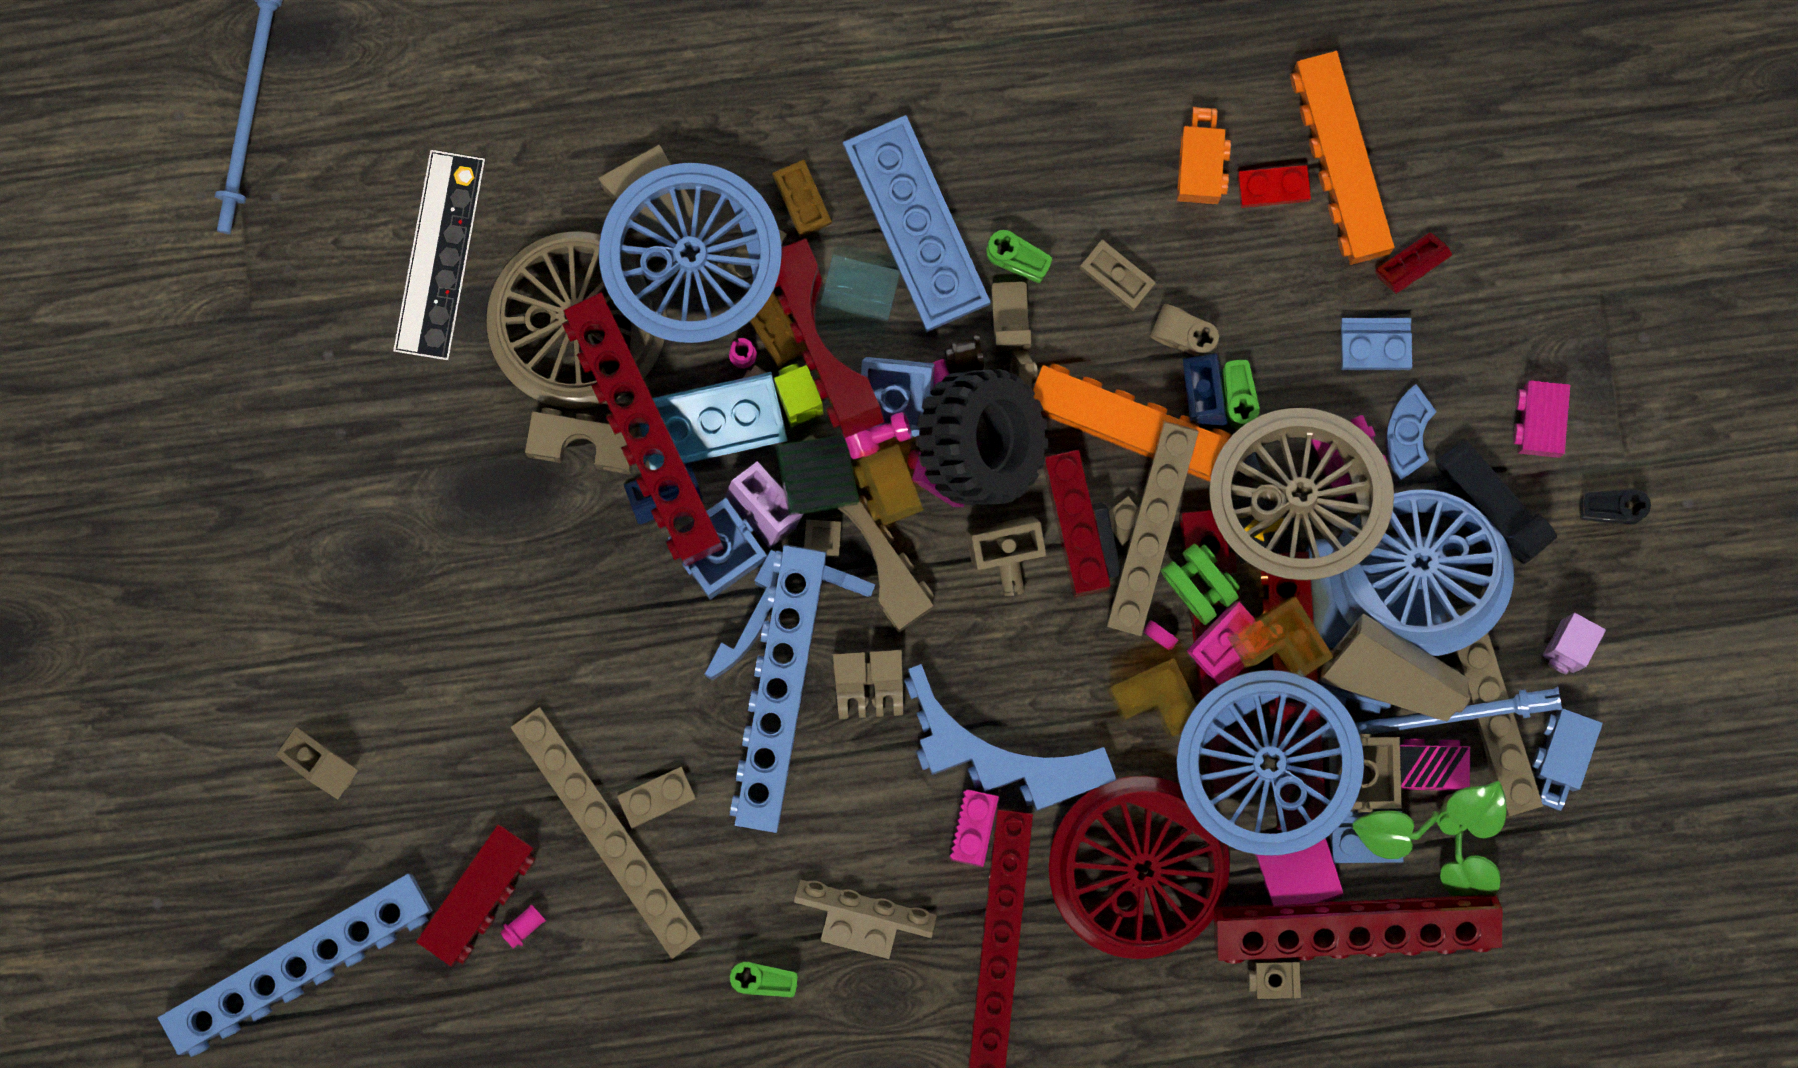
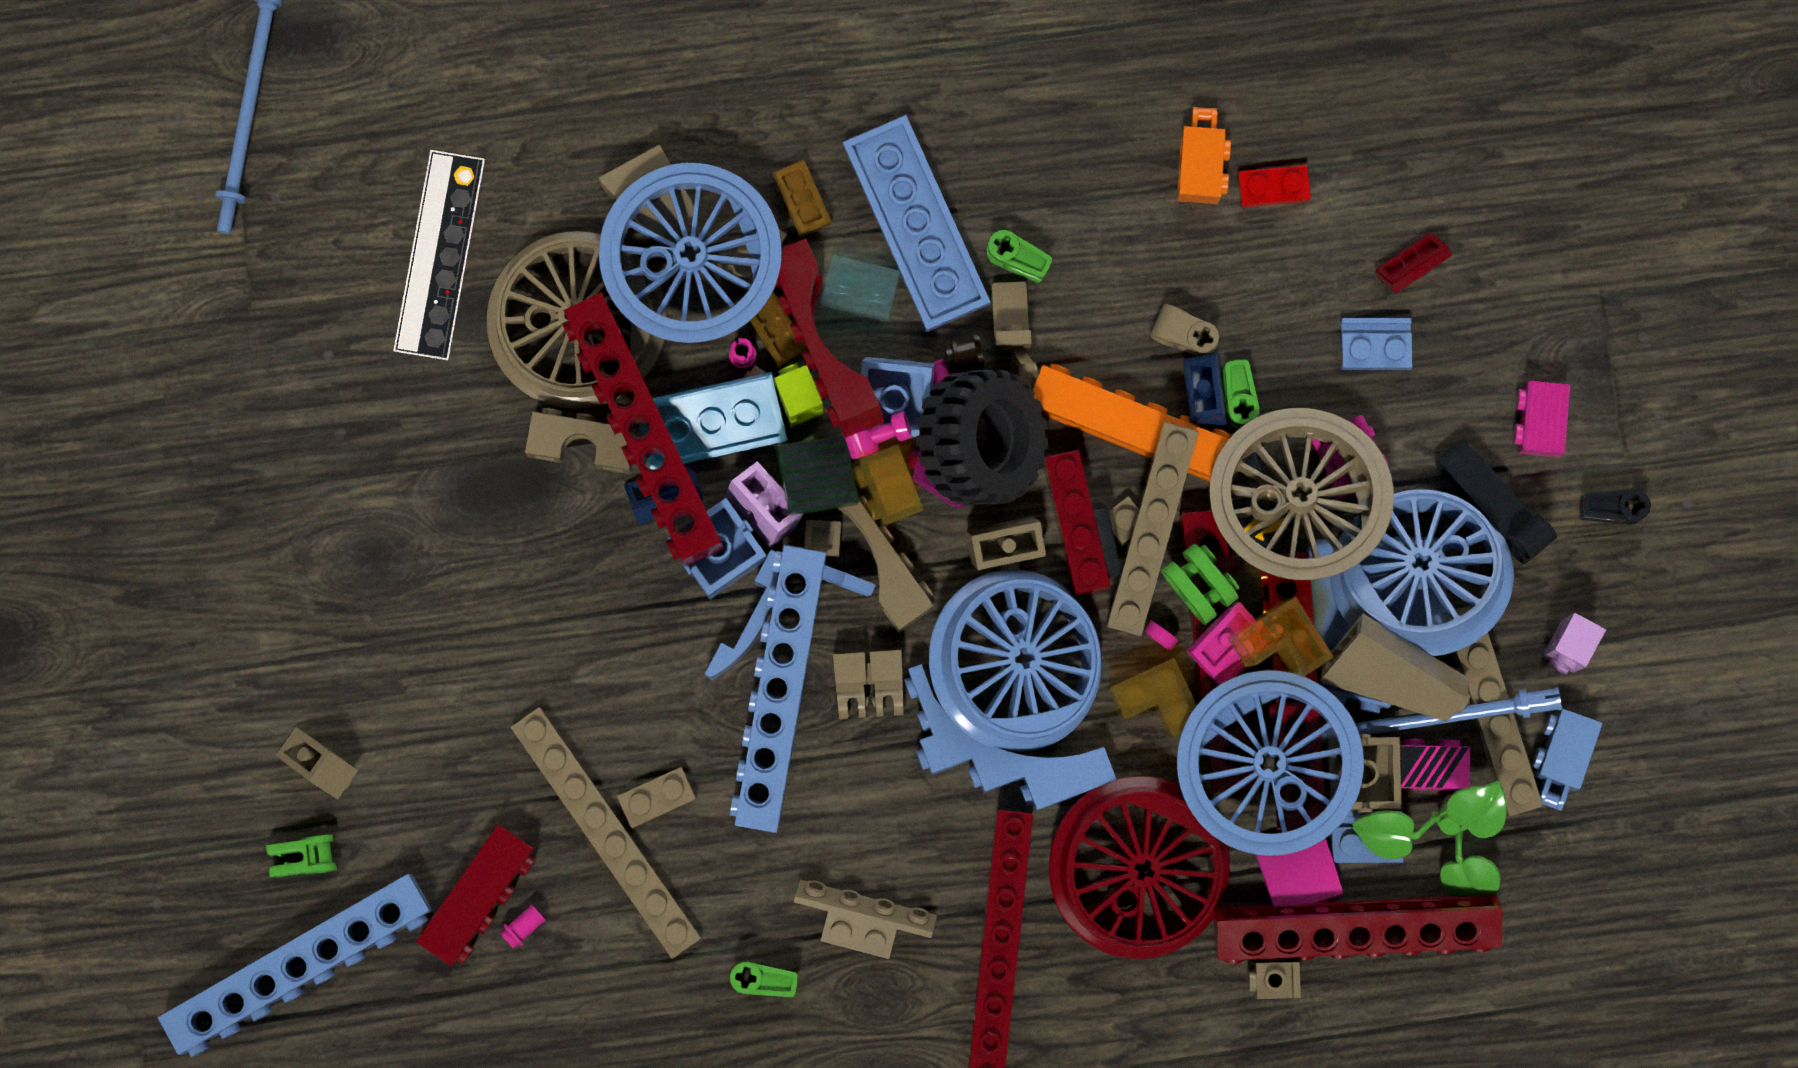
(316, 856): none -> bright green piece
(974, 828): dark pink brick -> none
(1014, 732): none -> medium blue piece
(1117, 275): dark tan plate -> none
(1342, 158): orange brick -> none
(1406, 432): medium blue tile -> none

